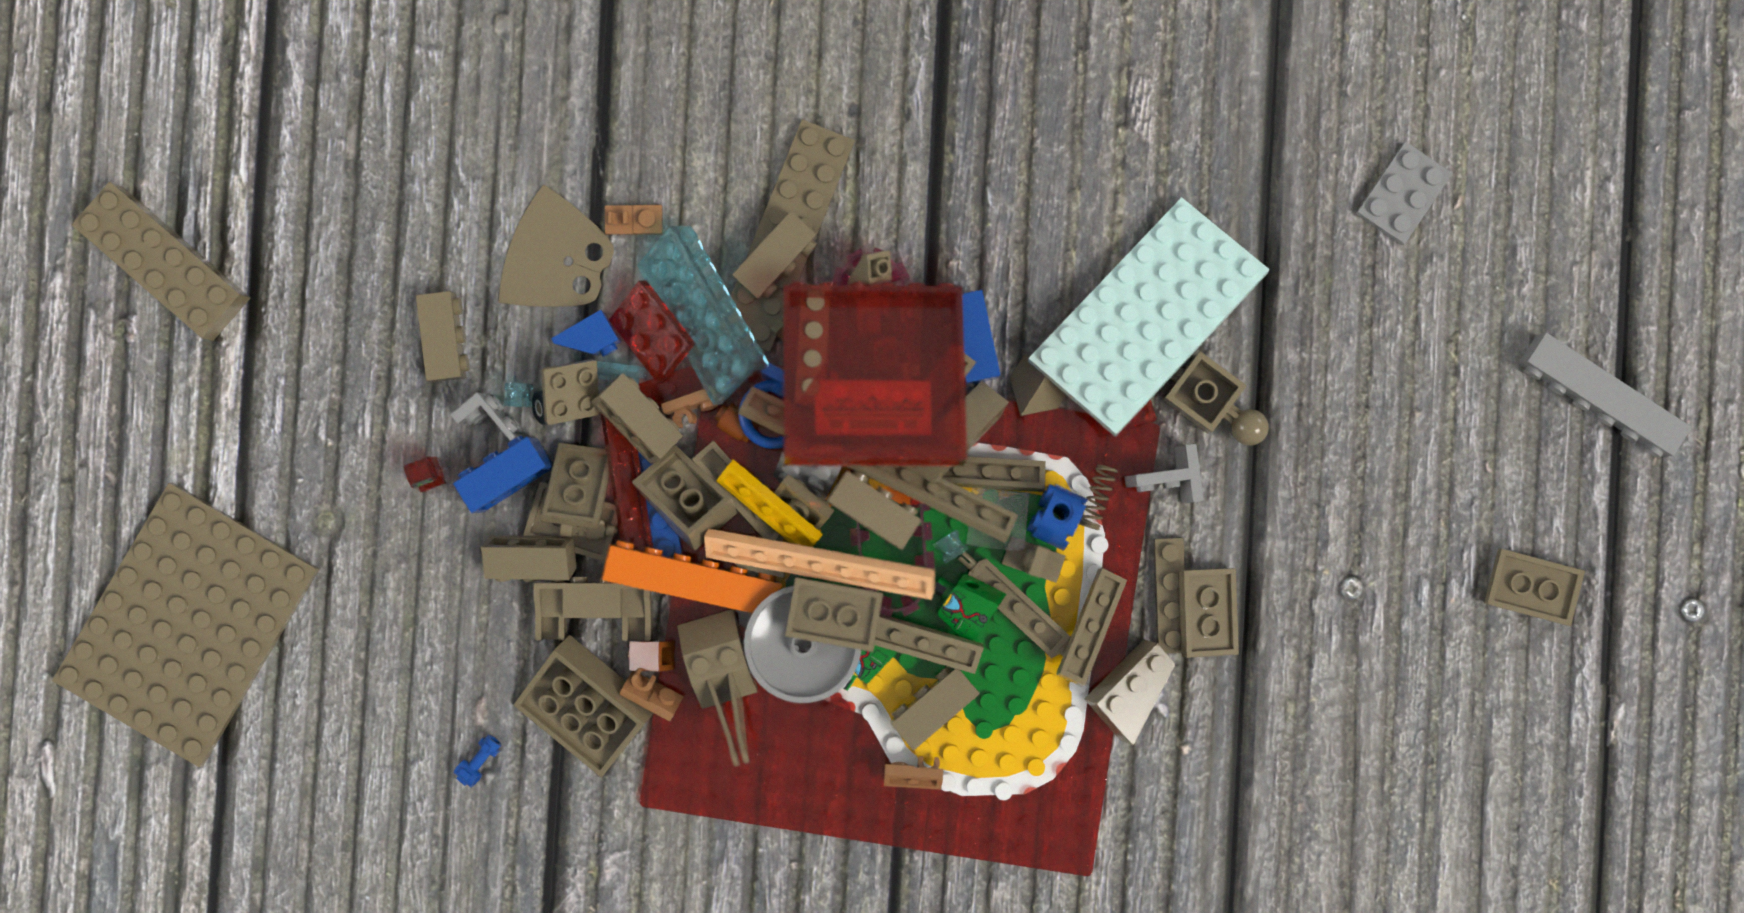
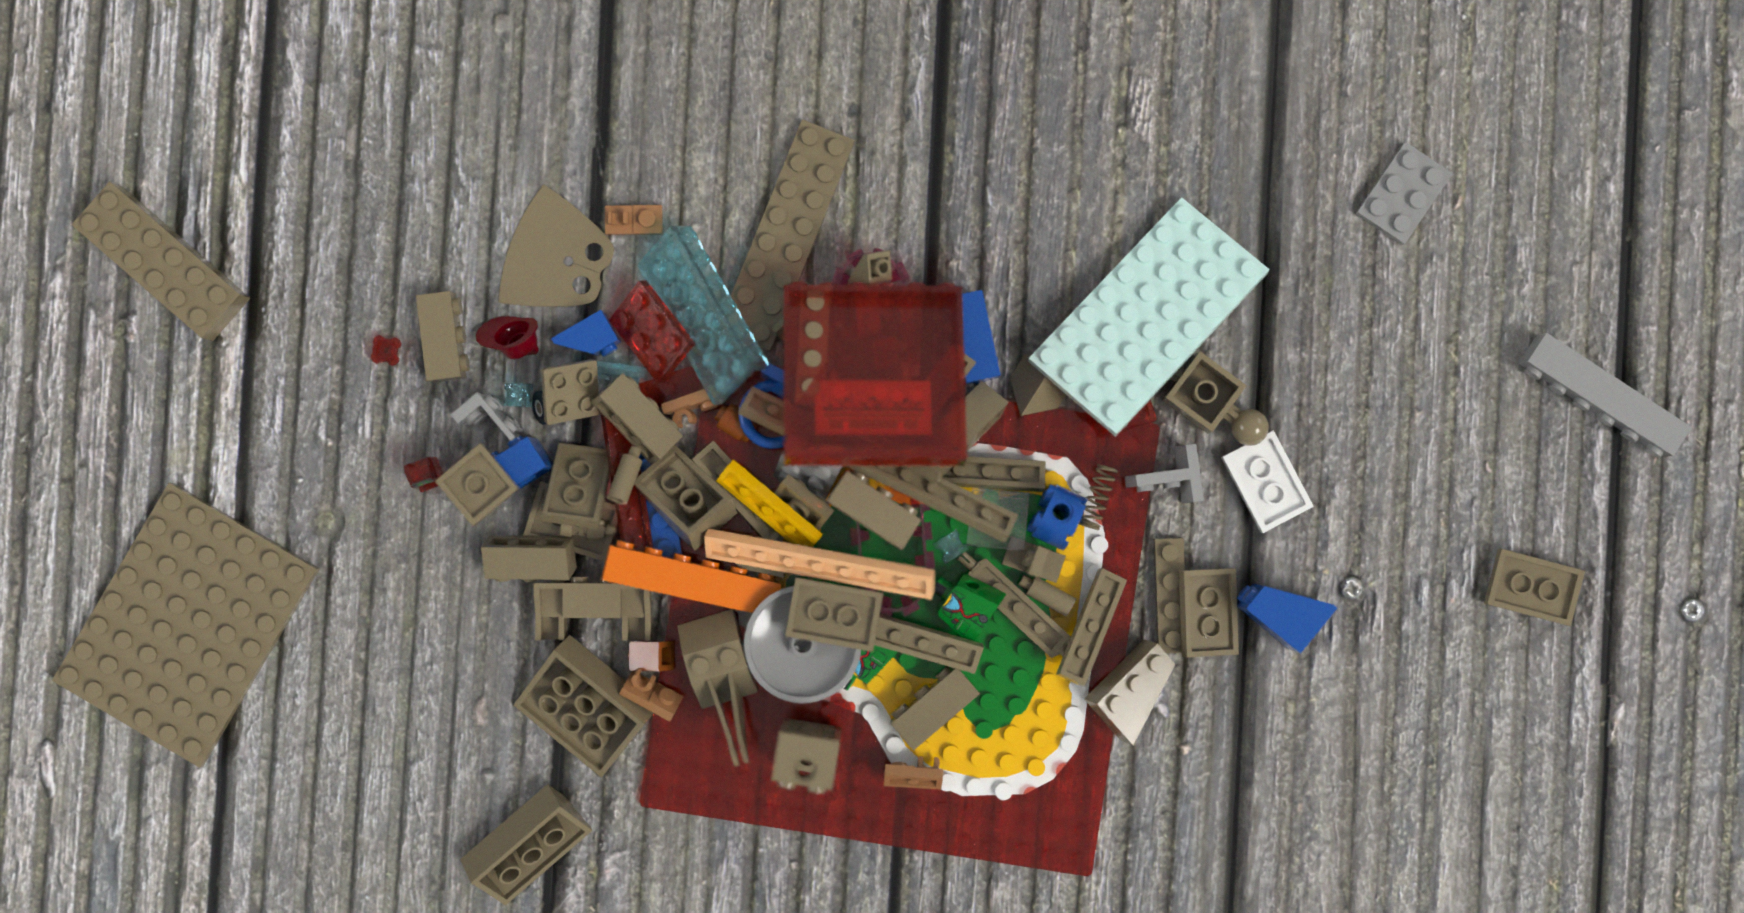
(380, 344): none -> clear red plate
(468, 772): blue bar -> none
(477, 484): none -> dark tan plate
(510, 335): none -> dark red piece
(525, 845): none -> dark tan slope
(625, 476): none -> dark tan cylinder
(776, 257): dark tan brick -> none
(809, 742): none -> dark tan plate
(1048, 594): none -> dark tan cylinder
(1267, 482): none -> white plate
(1285, 615): none -> blue slope

